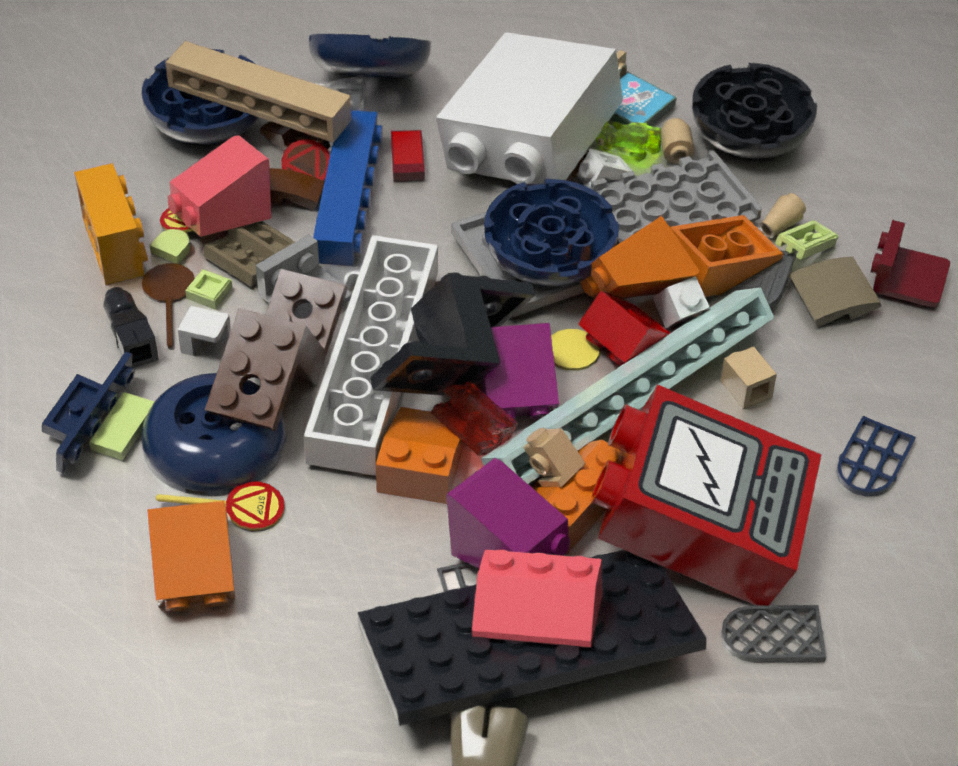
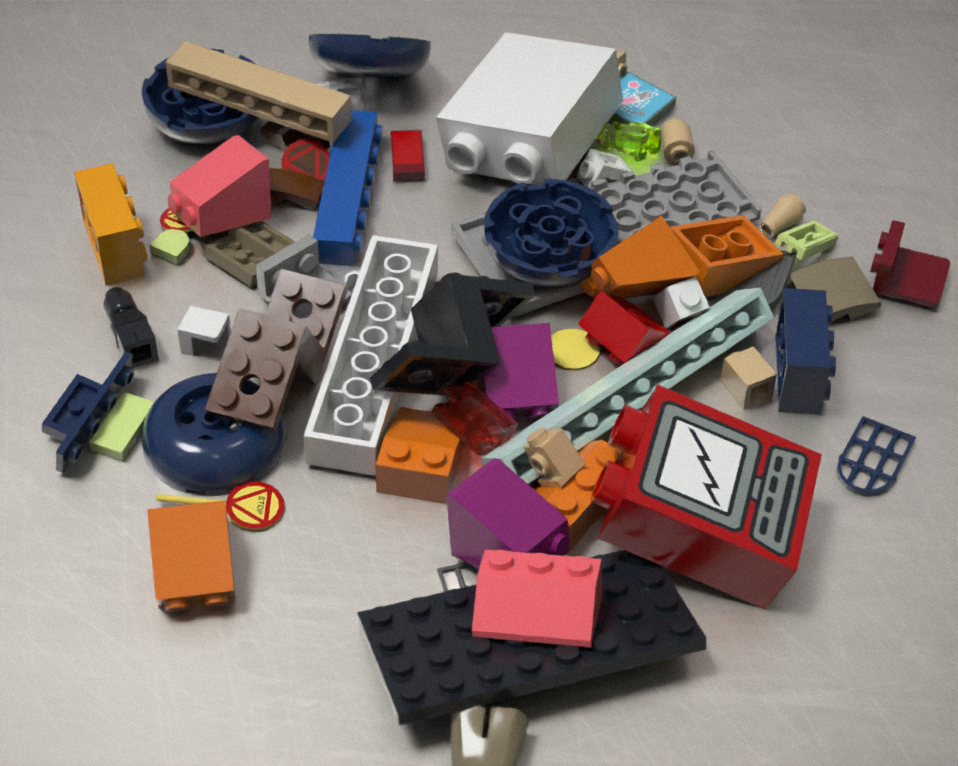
(167, 285): reddish brown piece -> none
(208, 289): yellowish green tile -> none
(753, 110): black brick -> none
(789, 656): dark grey window -> none
(804, 351): none -> dark blue brick

